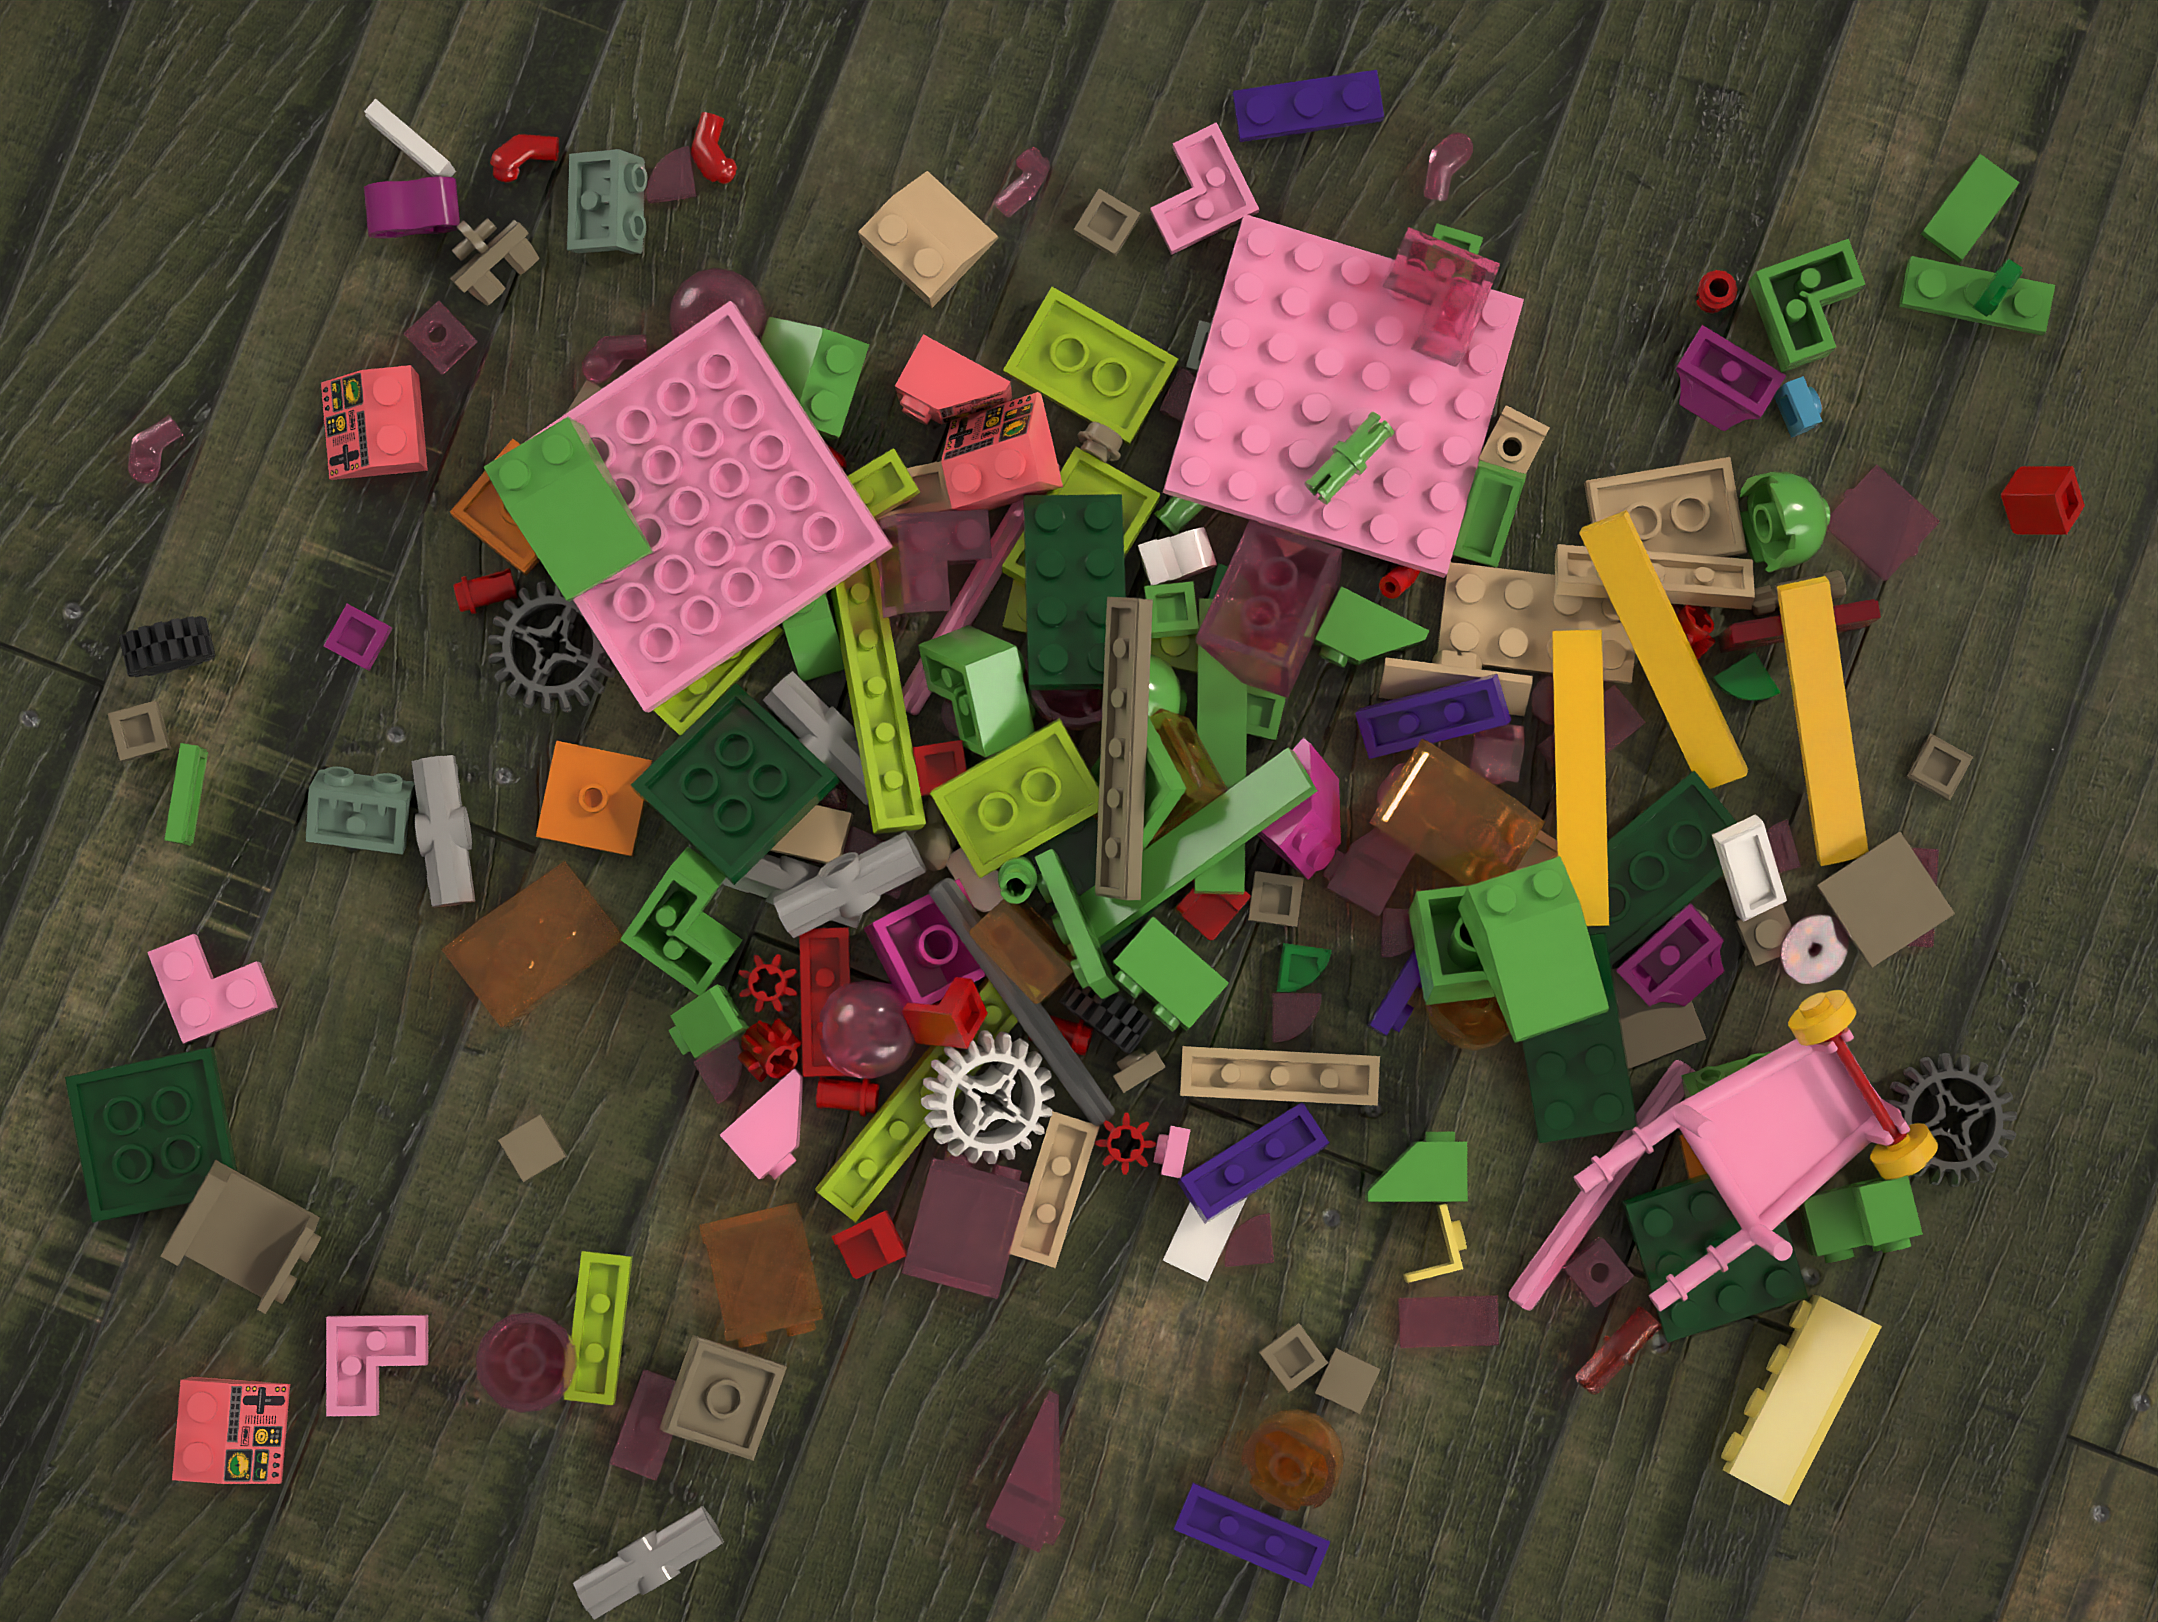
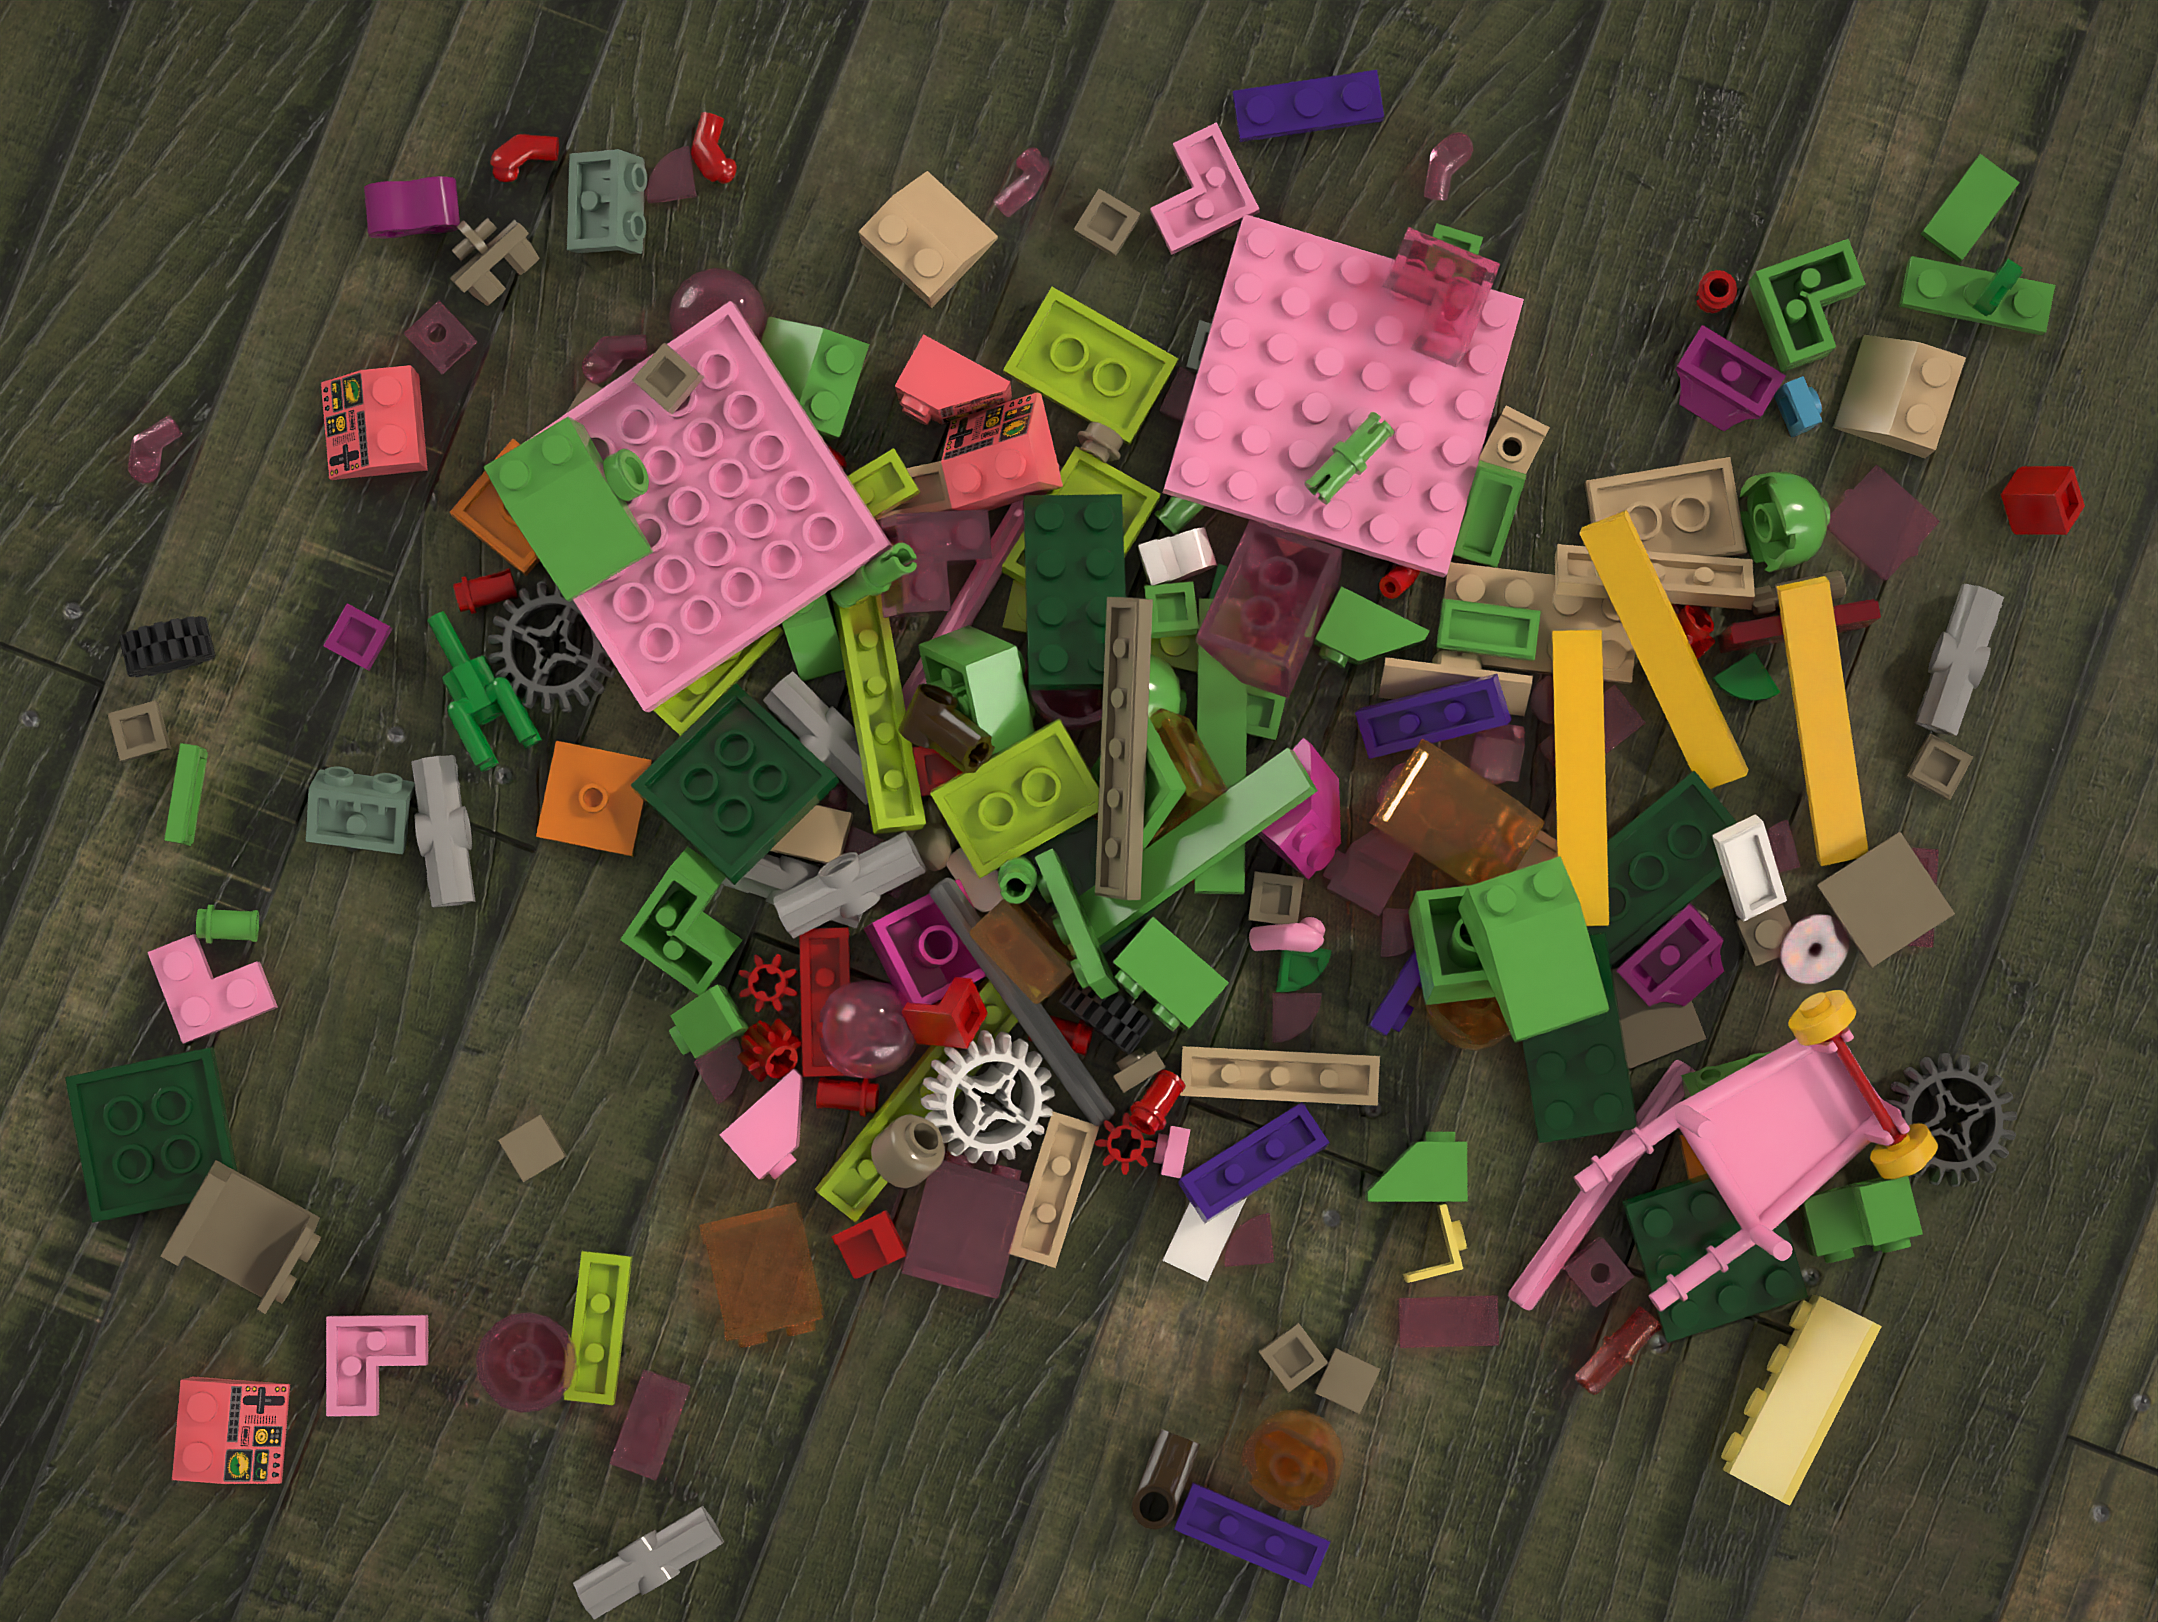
(227, 924): none -> bright green pin
(408, 140): white tile -> none
(479, 697): none -> green plant
(533, 945): clear orange slope -> none
(626, 474): none -> bright green tile
(668, 378): none -> dark tan plate
(723, 1397): dark tan tile -> none
(875, 576): none -> bright green pin
(908, 1151): none -> dark tan head
(938, 725): none -> dark brown piece
(1032, 1491): clear pink slope -> none
(1156, 1103): none -> red pin
(1166, 1474): none -> dark brown piece
(1211, 911): red panel -> none
(1299, 937): none -> bright pink arm
(1488, 629): none -> bright green tile
(1899, 393): none -> tan slope
(1959, 660): none -> light grey piece

